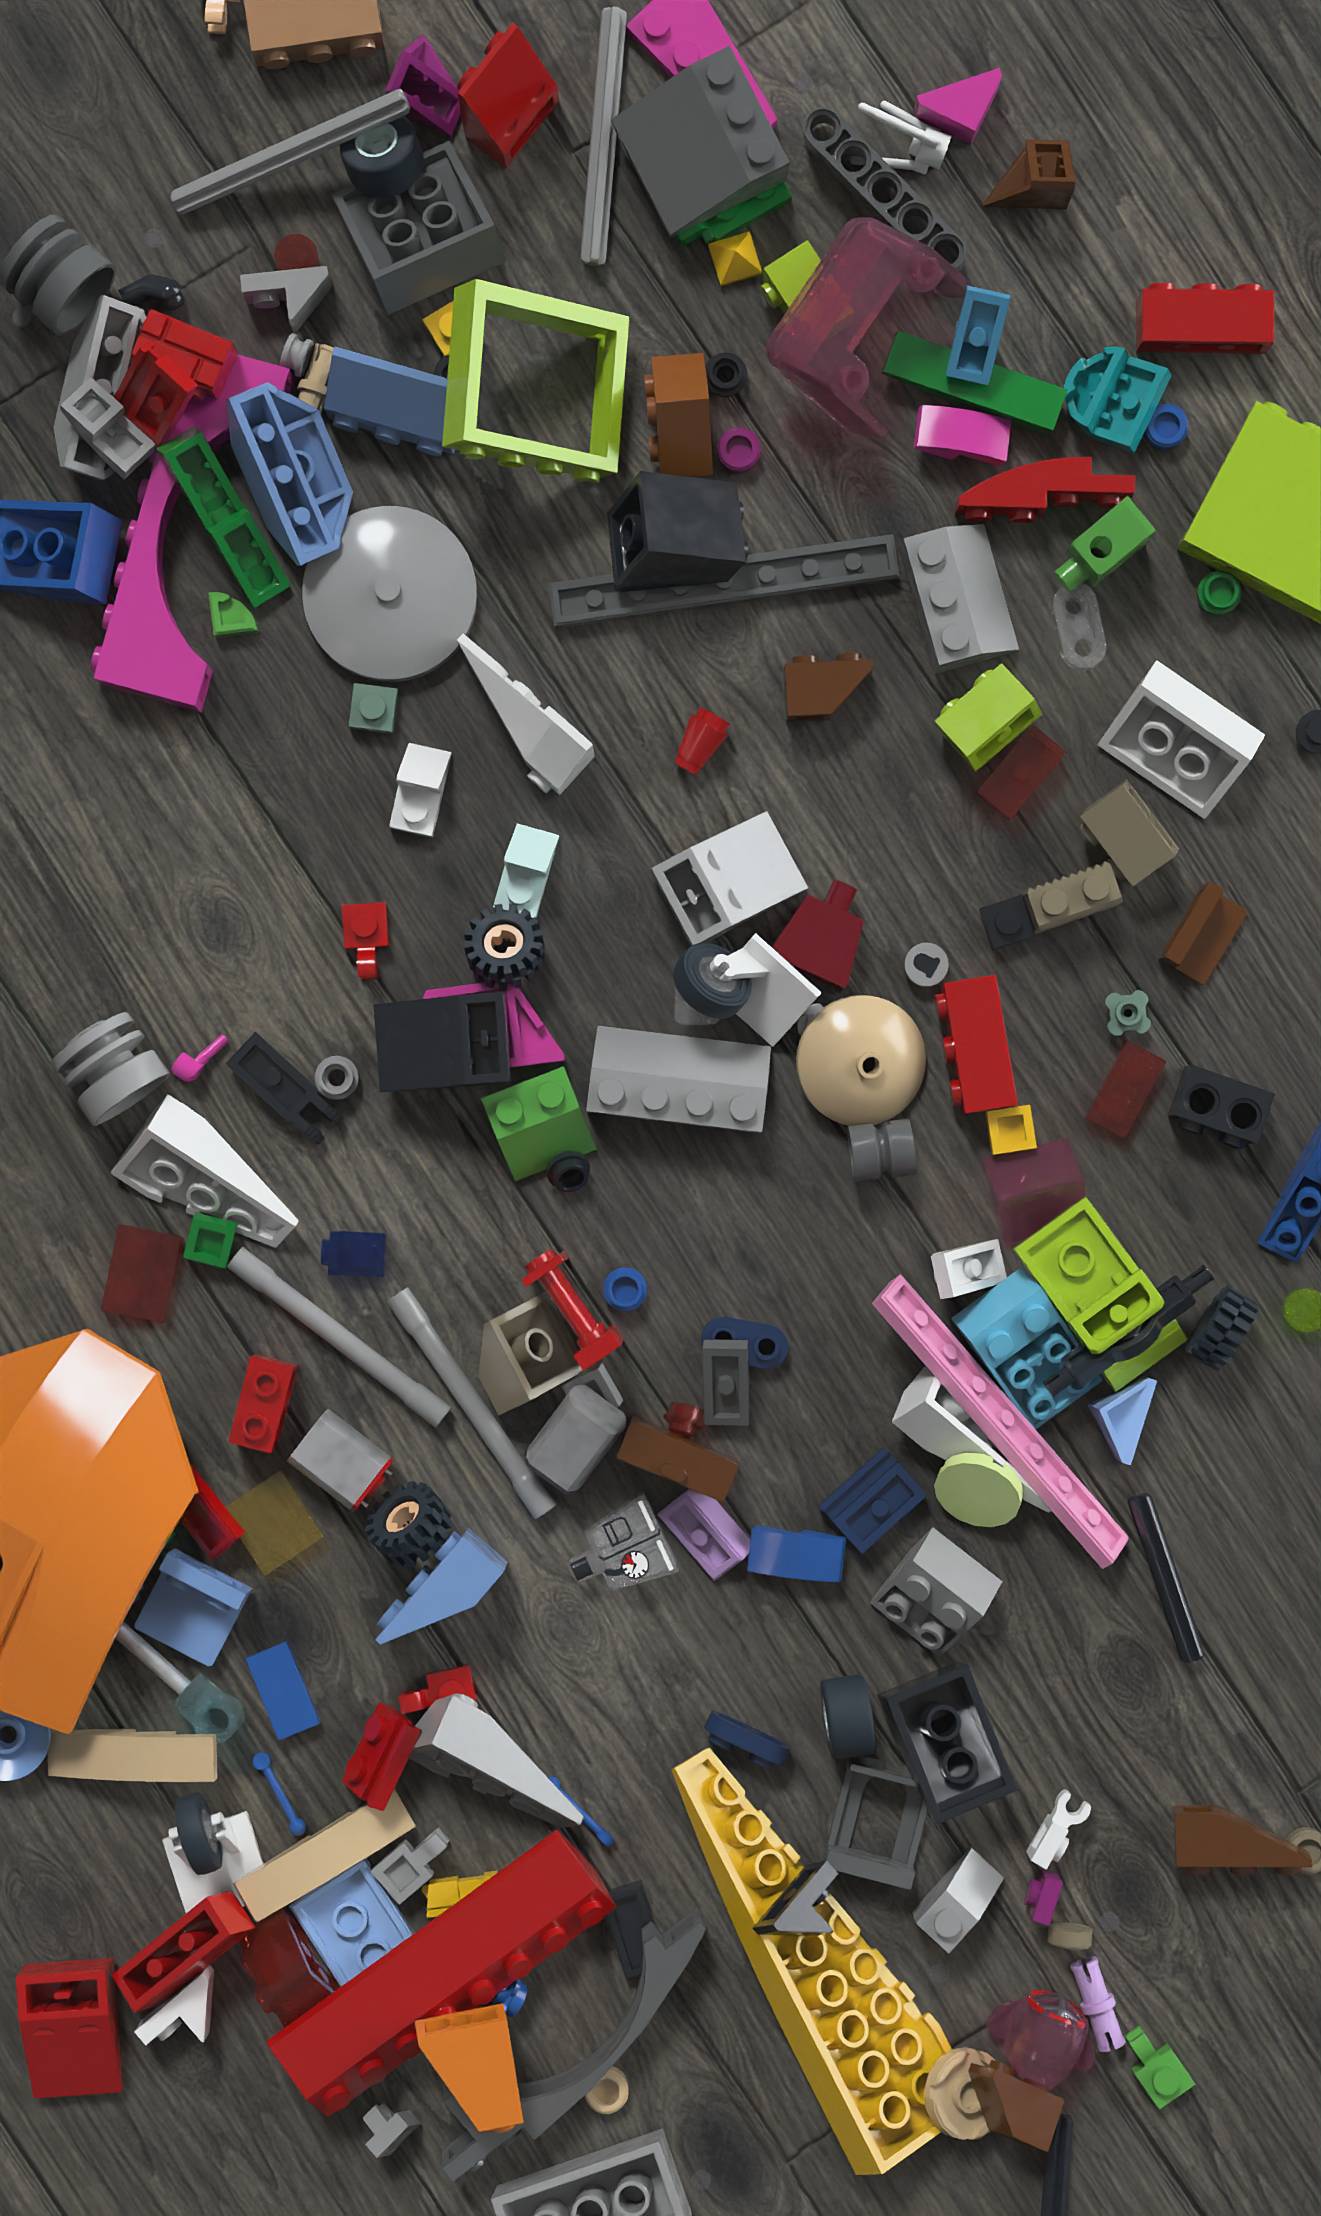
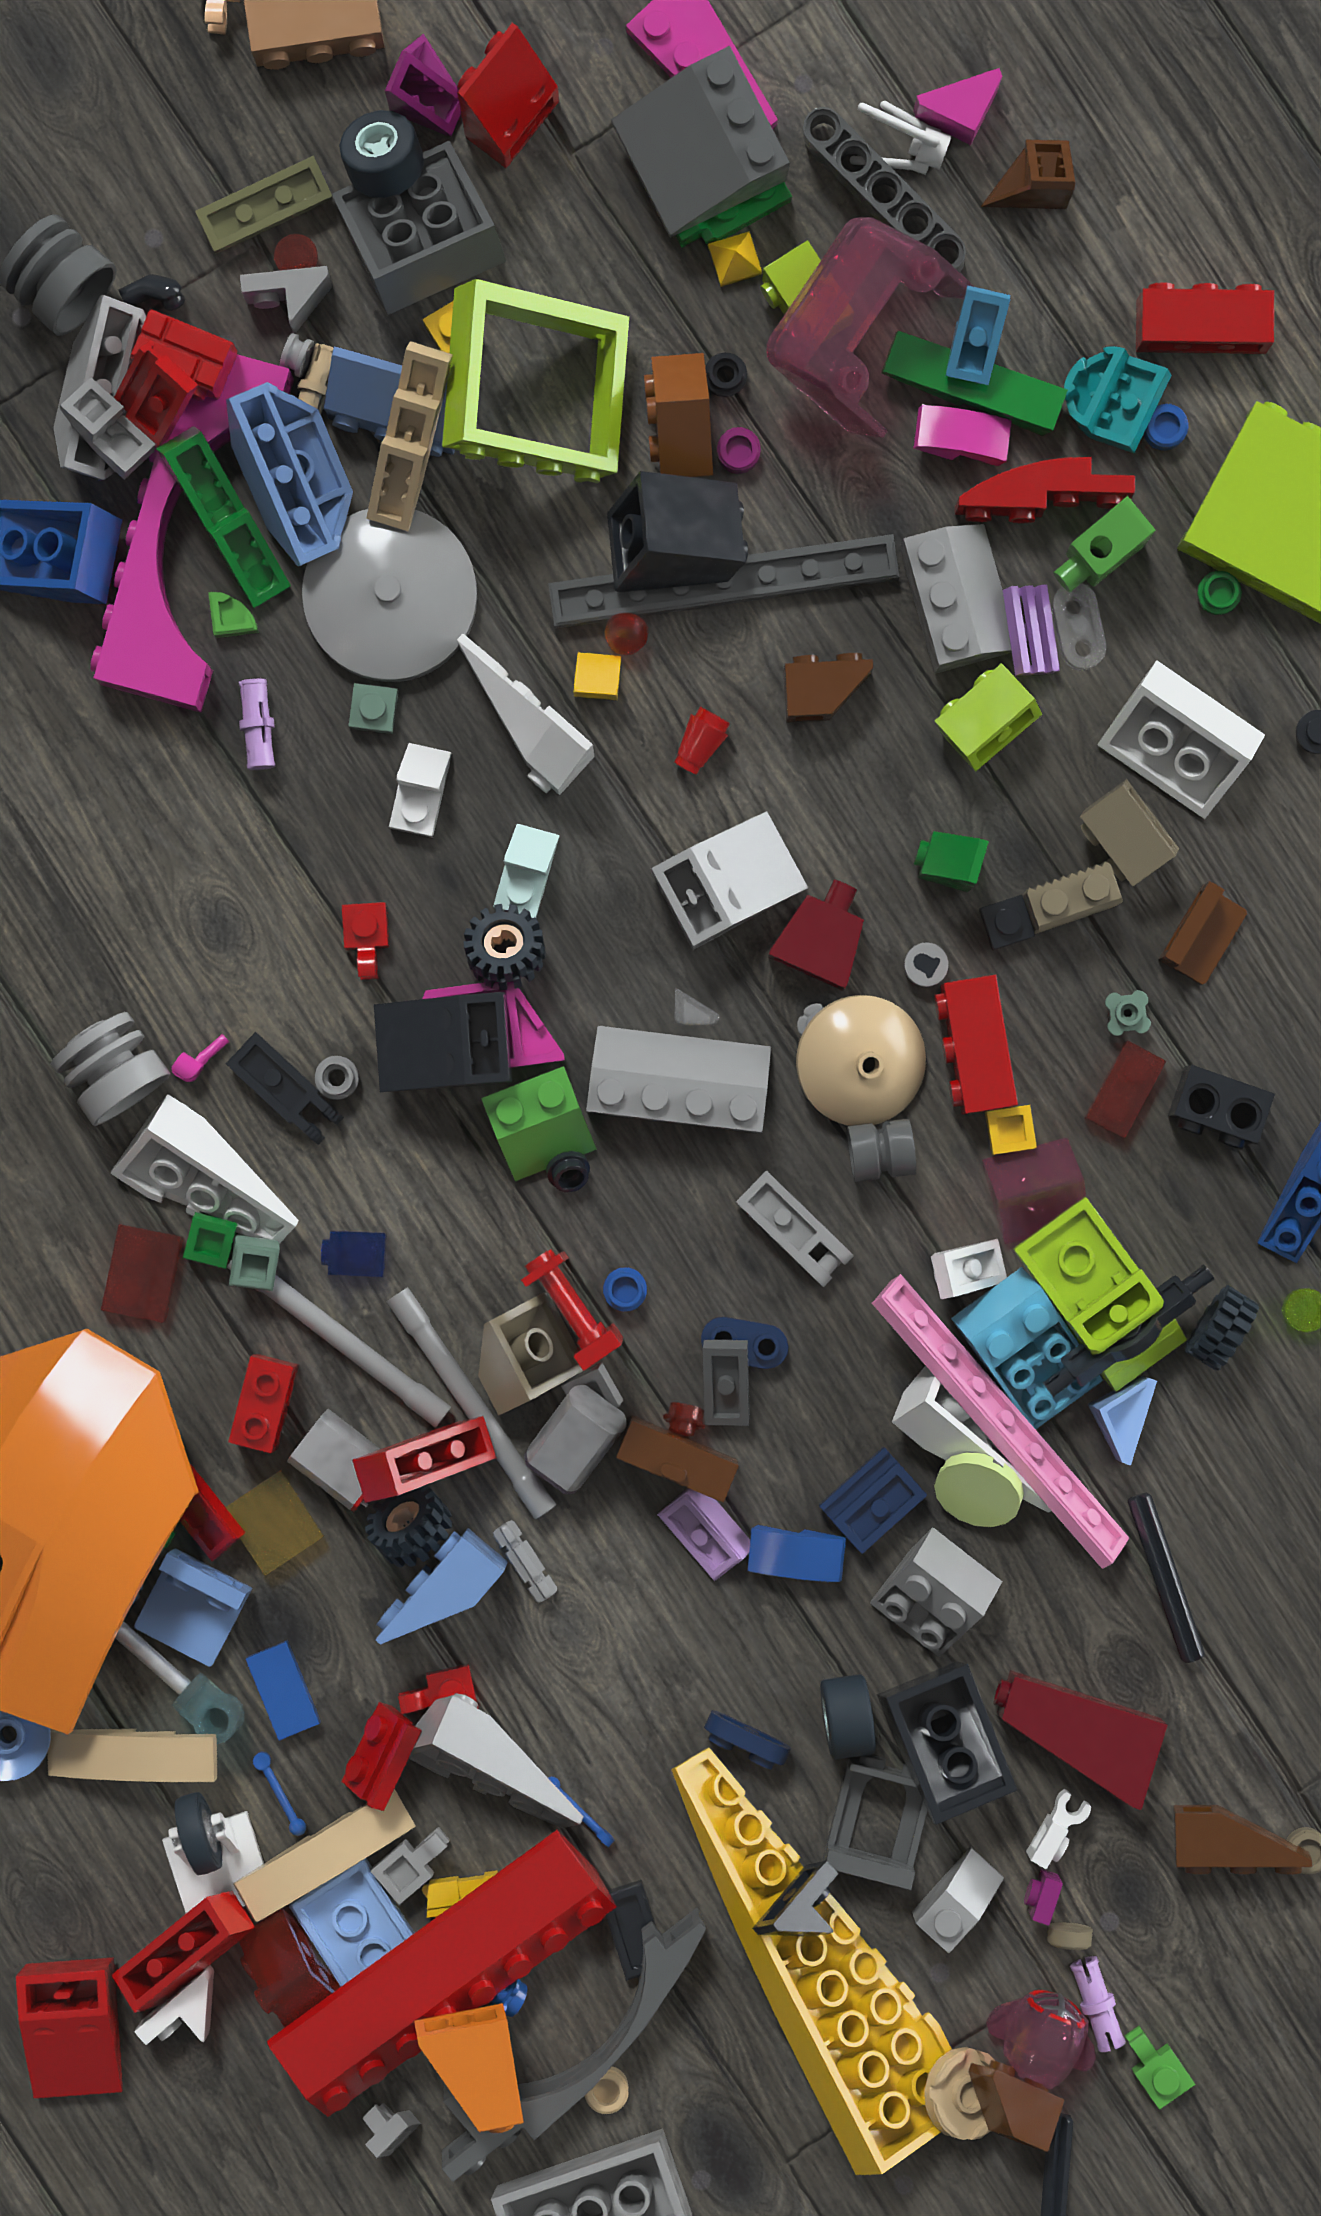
(254, 1262): none -> sand green slope
(256, 724): none -> lavender pin
(264, 205): none -> olive plate
(290, 152): light grey axle -> none
(409, 436): none -> tan slope
(424, 1459): none -> red brick
(525, 1561): none -> light grey axle
(597, 676): none -> yellow slope
(603, 136): light grey axle -> none
(626, 633): none -> clear red plate
(626, 1547): clear torso -> none
(747, 983): plate -> none
(793, 1227): none -> light grey plate
(951, 860): none -> green slope
(1021, 772): clear red plate -> none
(1036, 630): none -> medium lavender tile
(1090, 1734): none -> dark red slope

